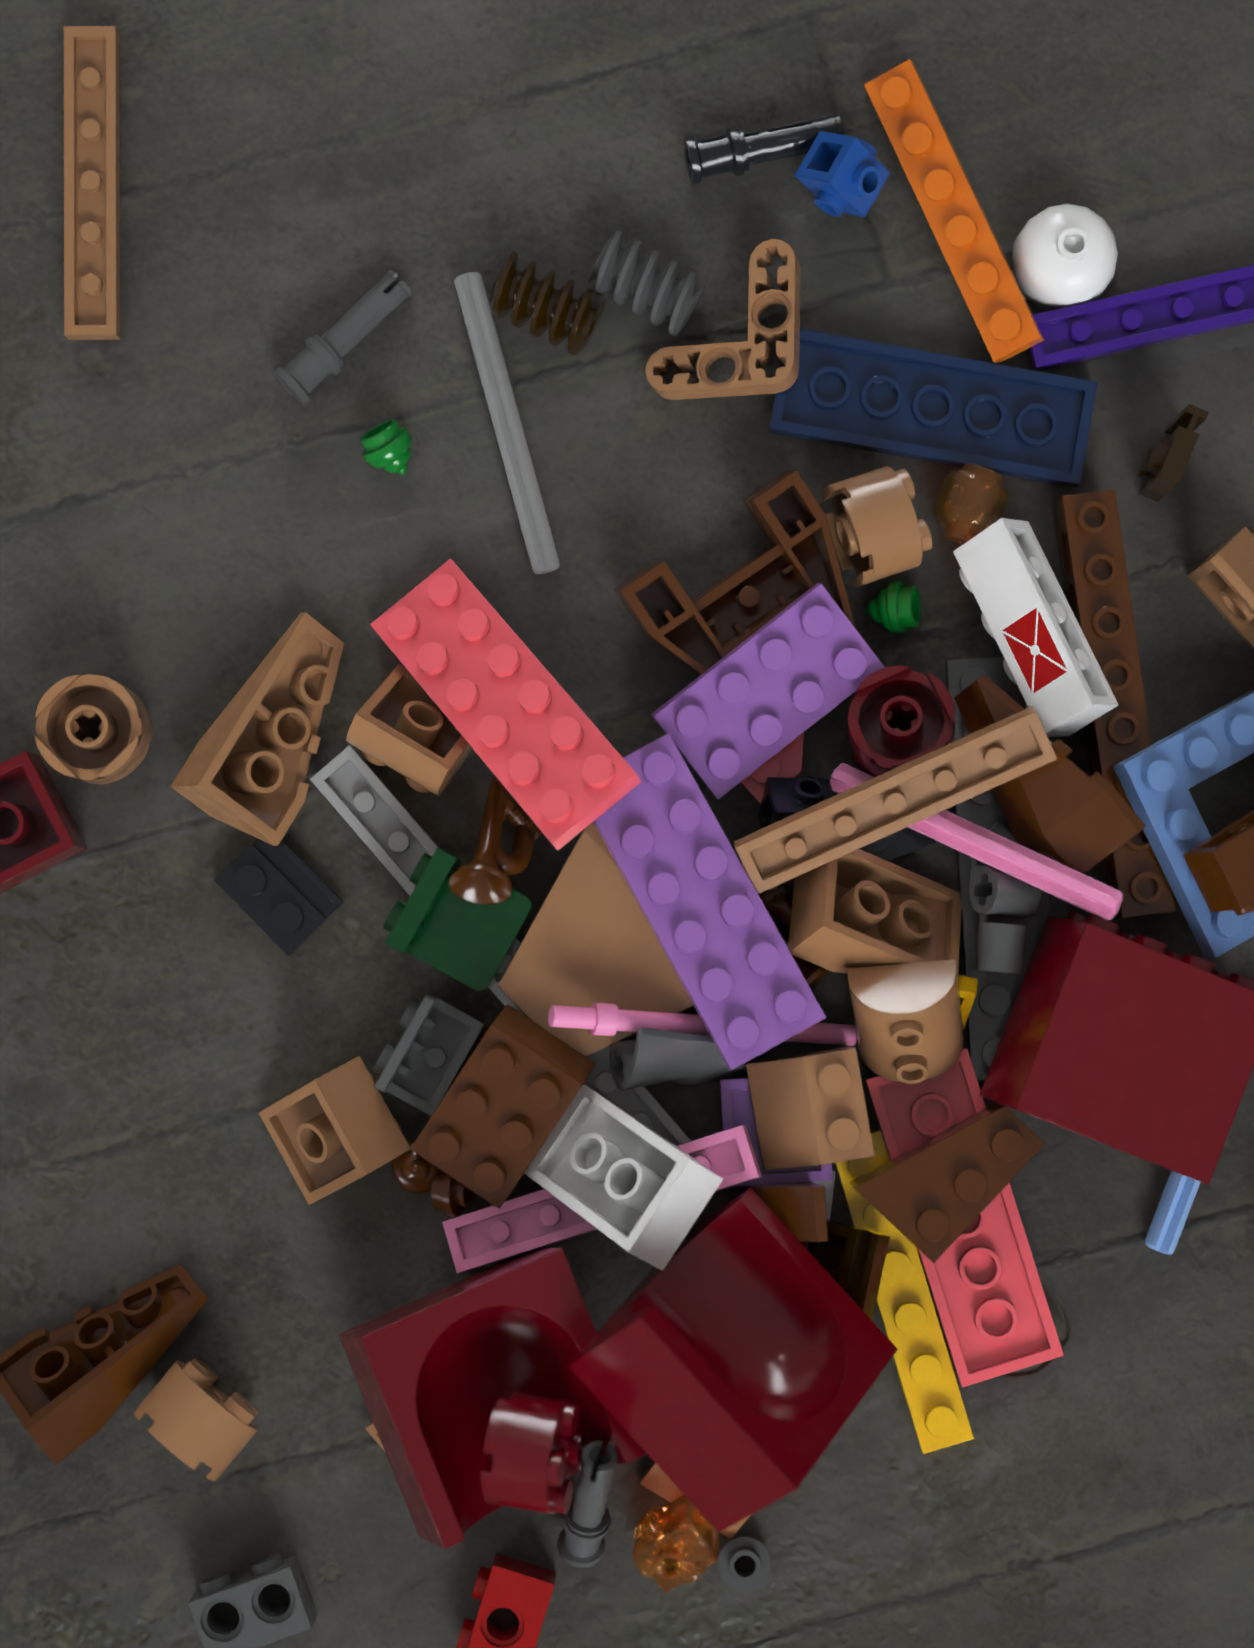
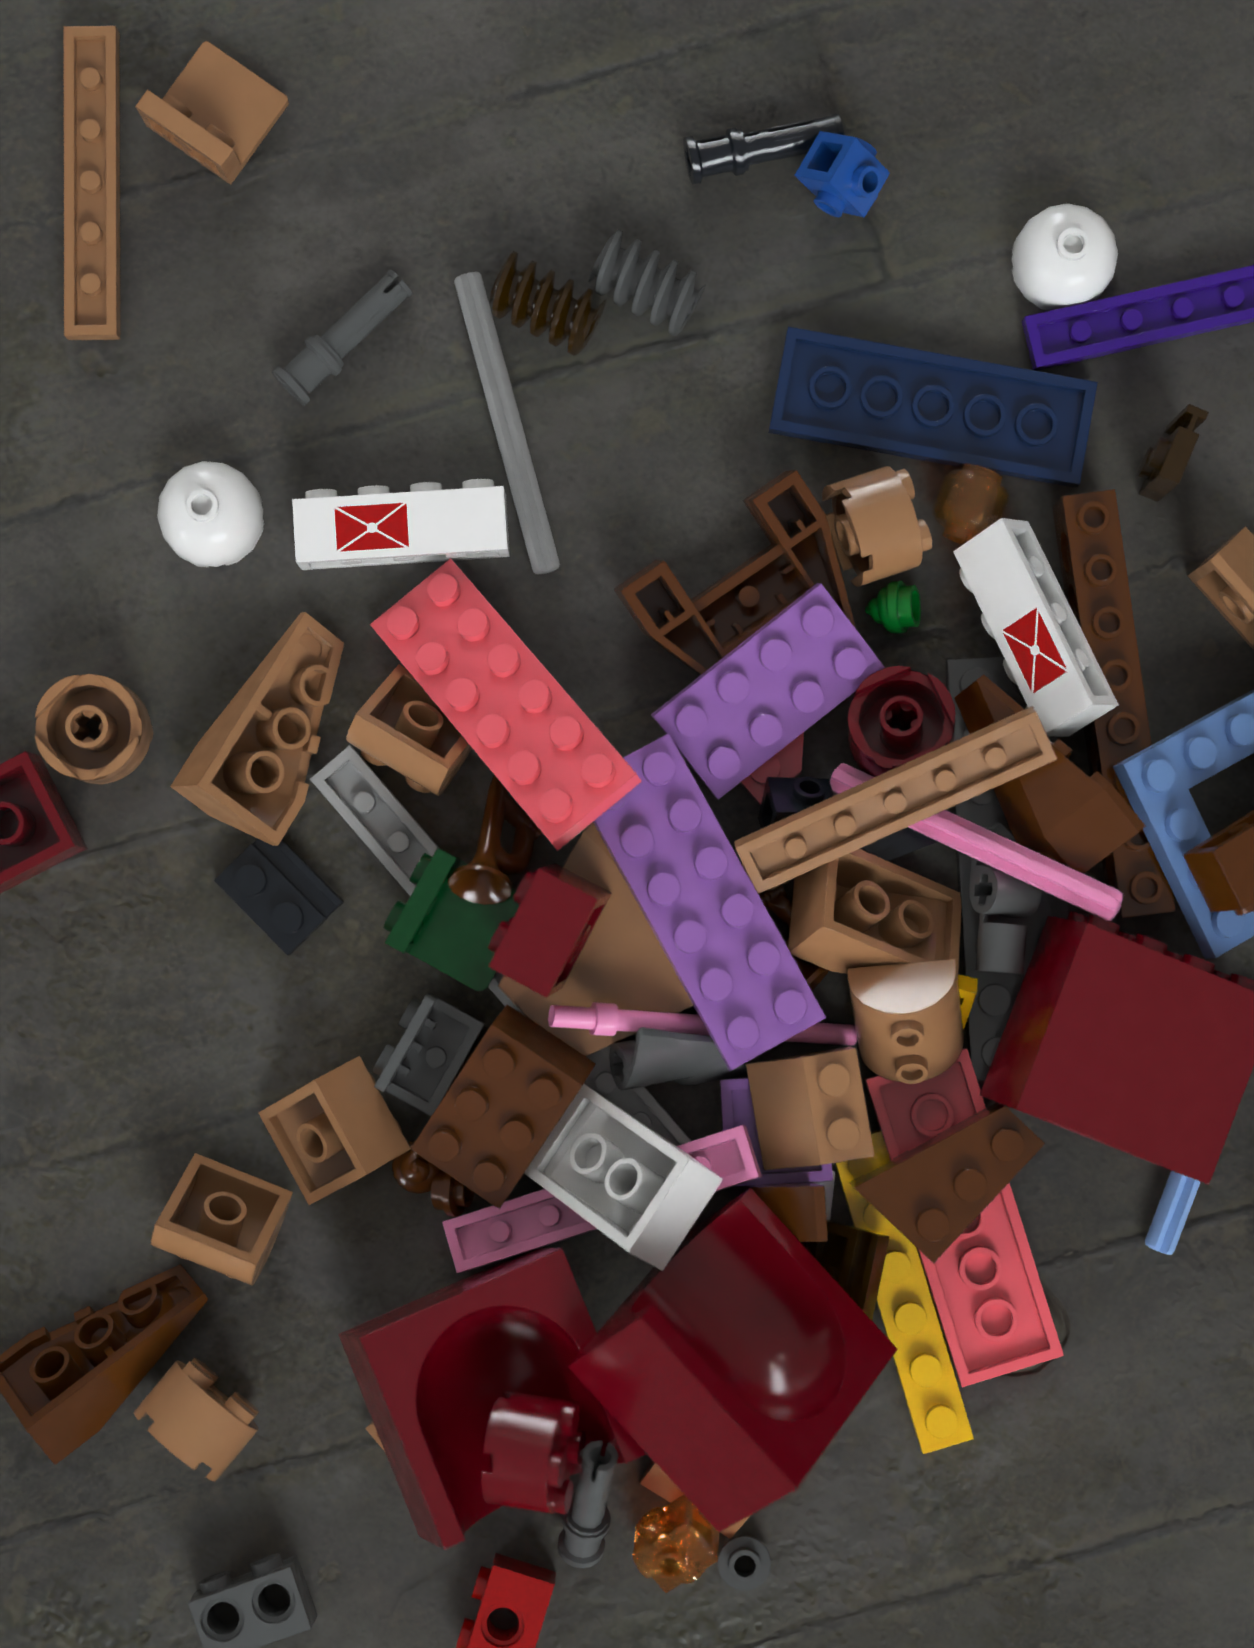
(210, 514): none -> white cylinder
(215, 111): none -> medium nougat bracket
(222, 1219): none -> medium nougat brick
(387, 447): green plate -> none
(400, 526): none -> white brick
(548, 928): none -> dark red brick
(750, 354): medium nougat beam -> none
(953, 212): orange plate -> none

